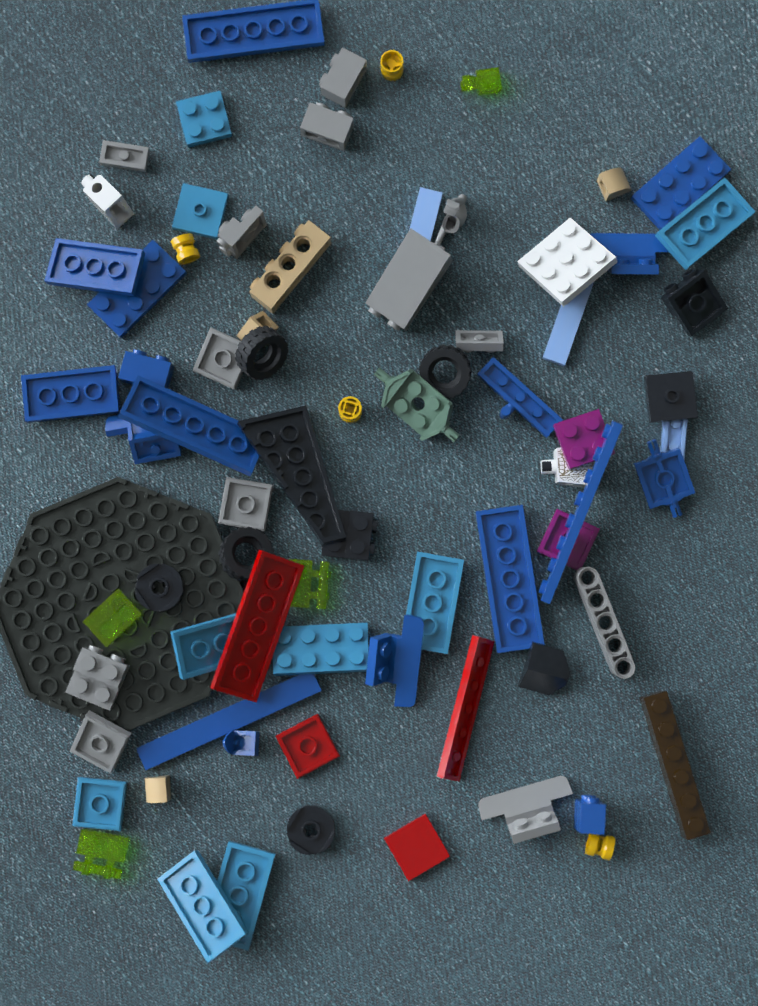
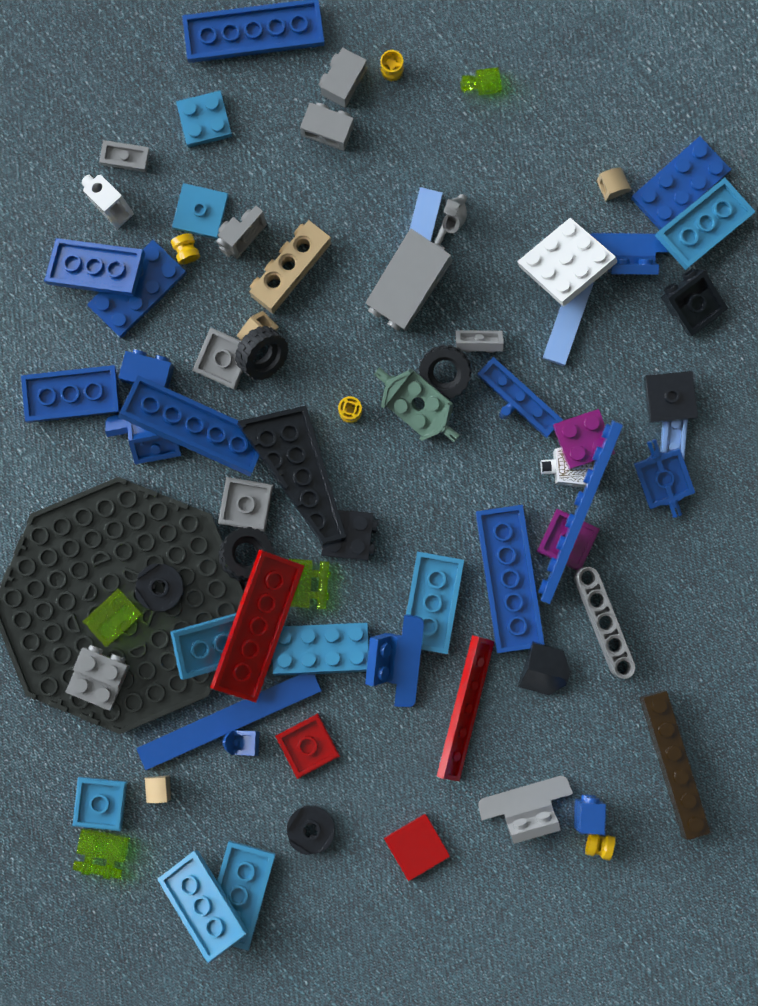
(100, 742): light grey plate -> none

